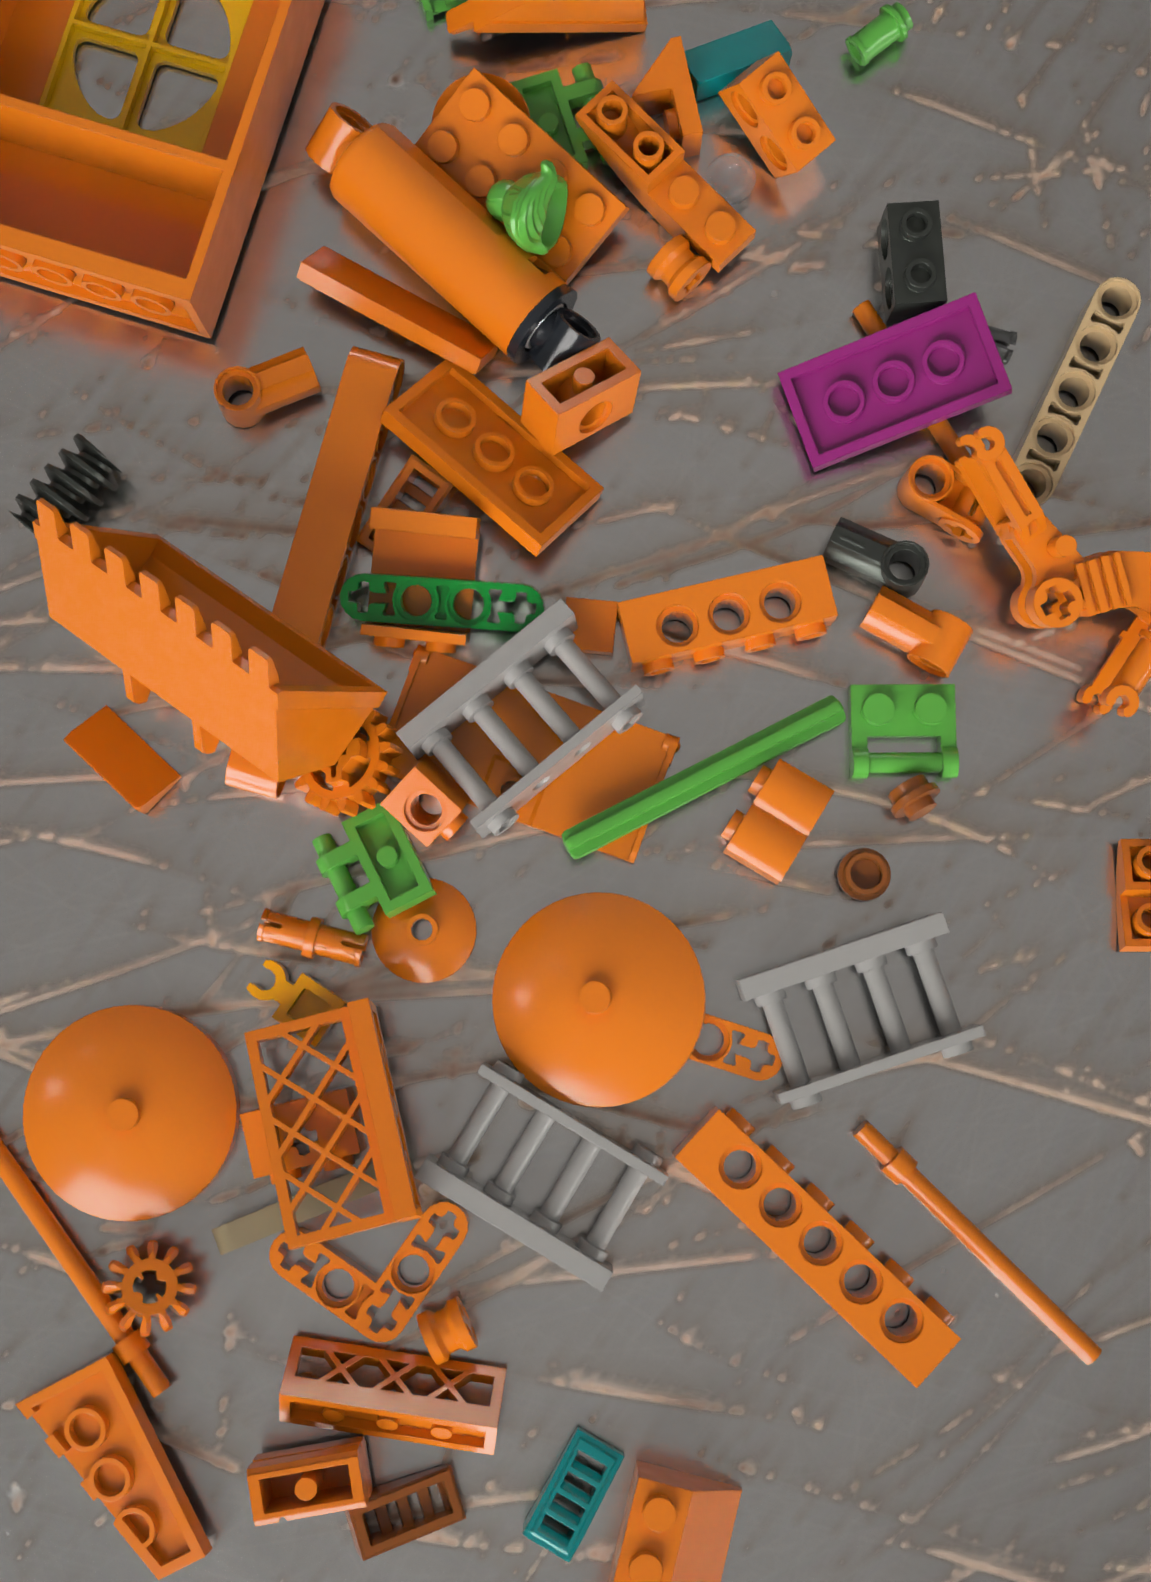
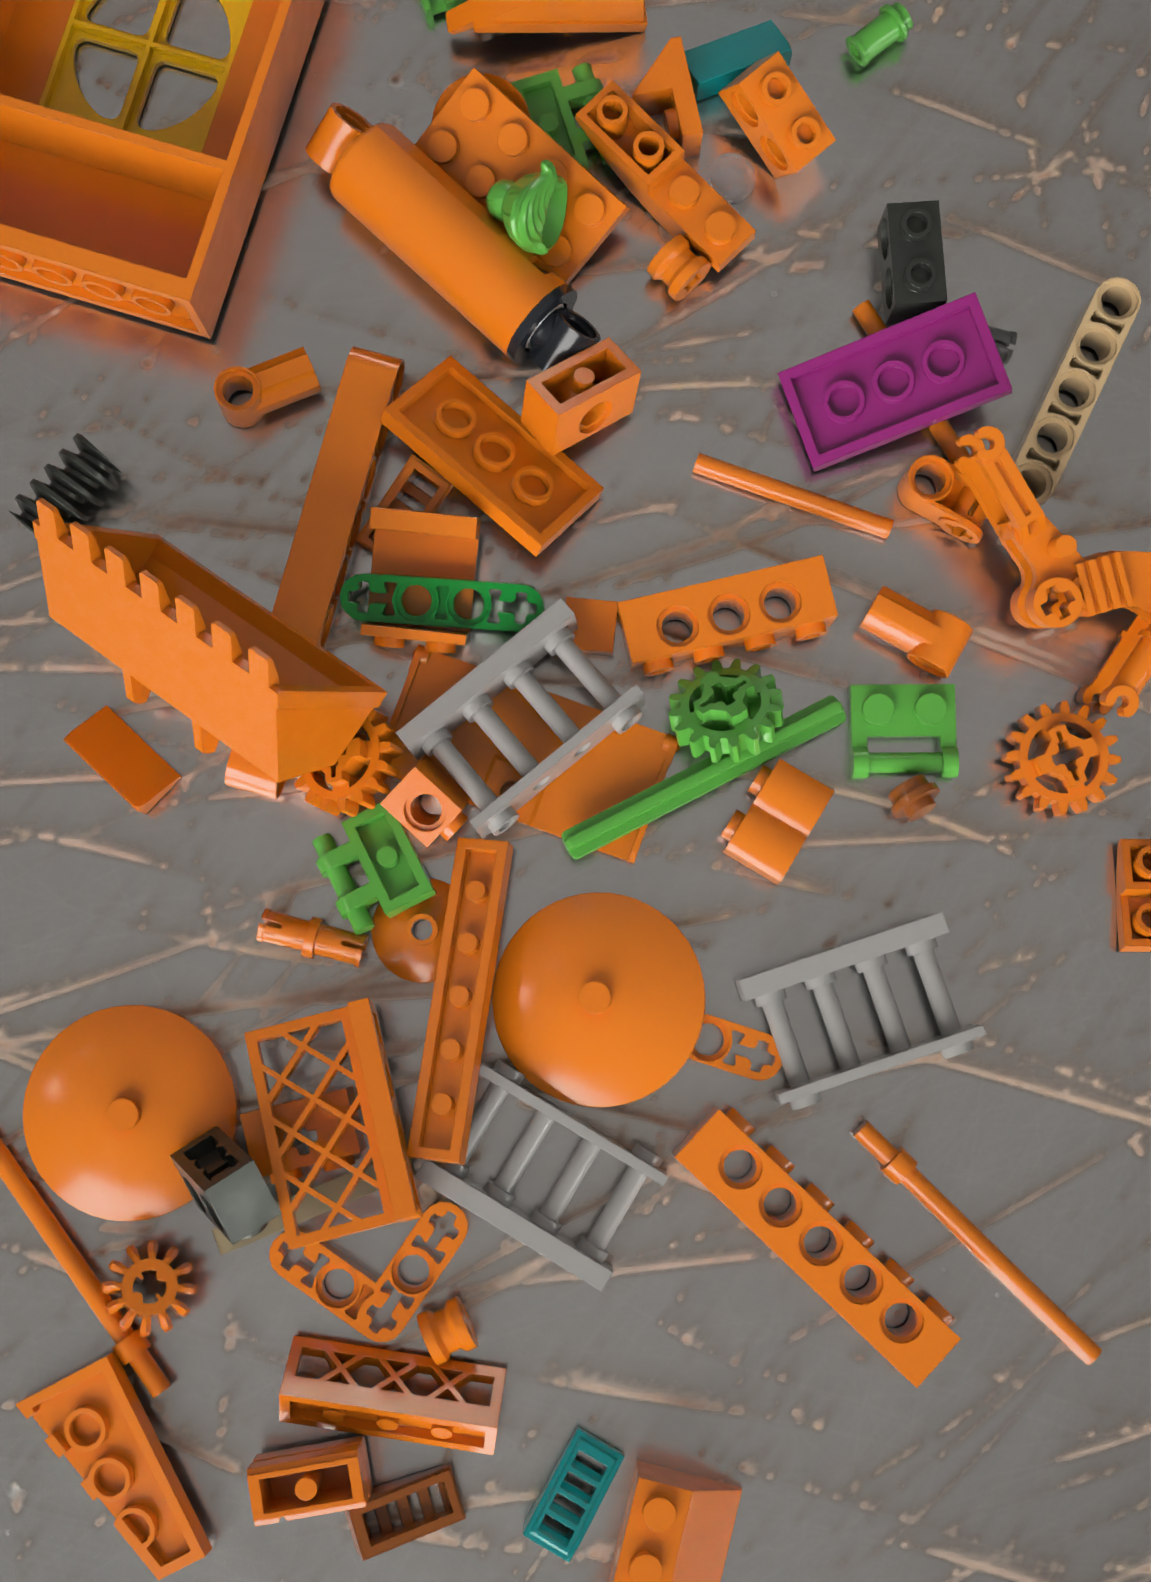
(226, 1185): none -> pearl dark grey brick
(297, 999): light orange plate -> none
(397, 309): orange tile -> none
(460, 1001): none -> orange plate
(722, 713): none -> bright green gear
(793, 496): none -> orange bar
(863, 874): dark orange plate -> none
(871, 553): pearl dark grey piece -> none
(1066, 777): none -> orange gear

